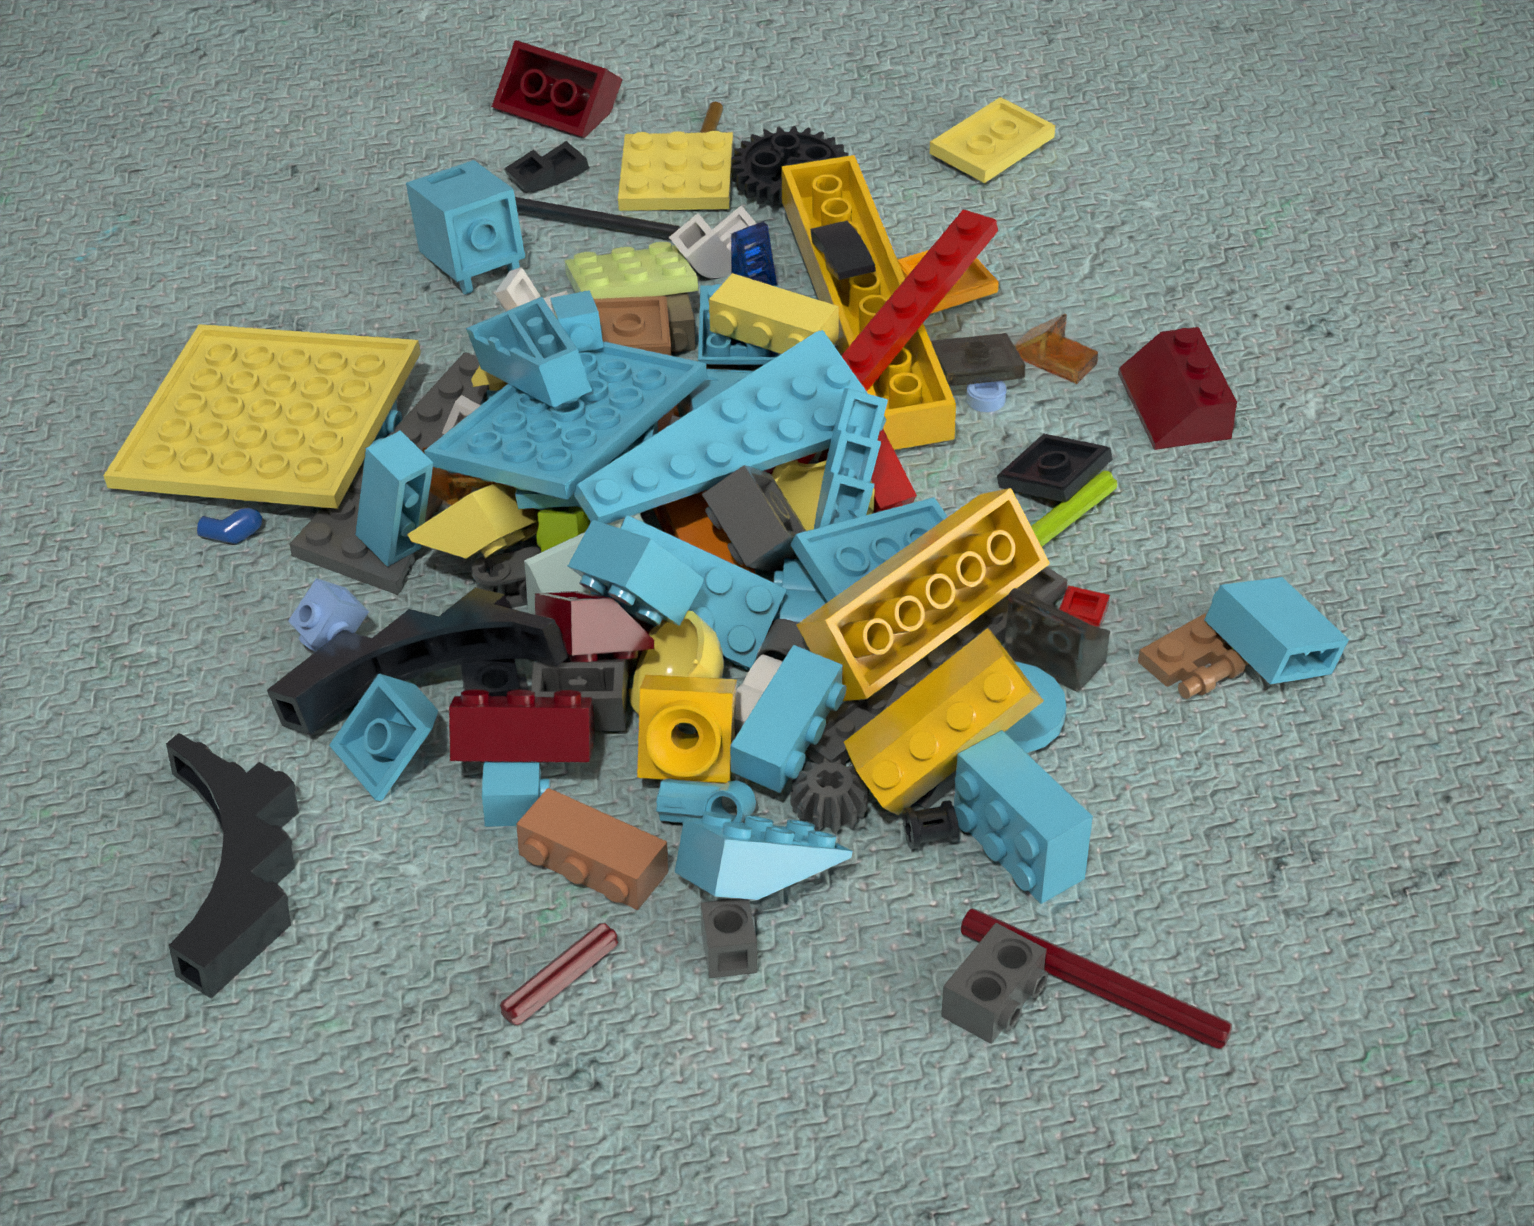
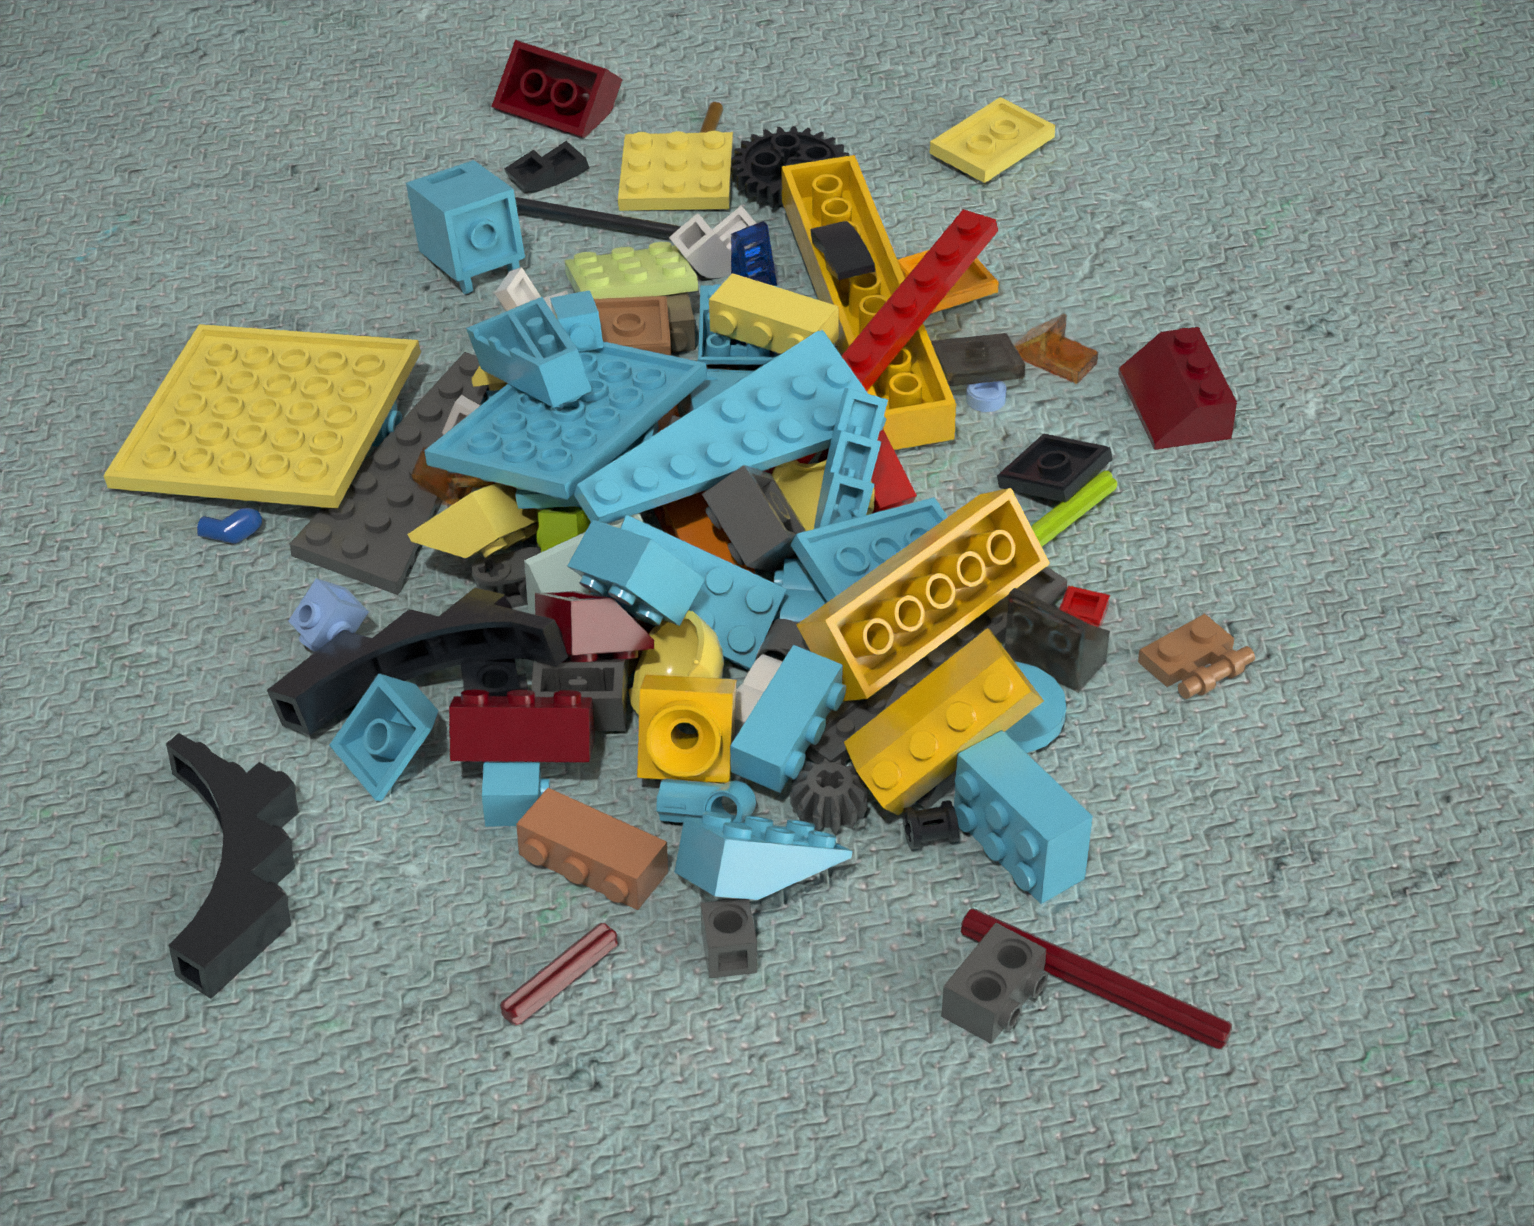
(393, 496): medium azure brick -> none
(1276, 630): medium azure brick -> none

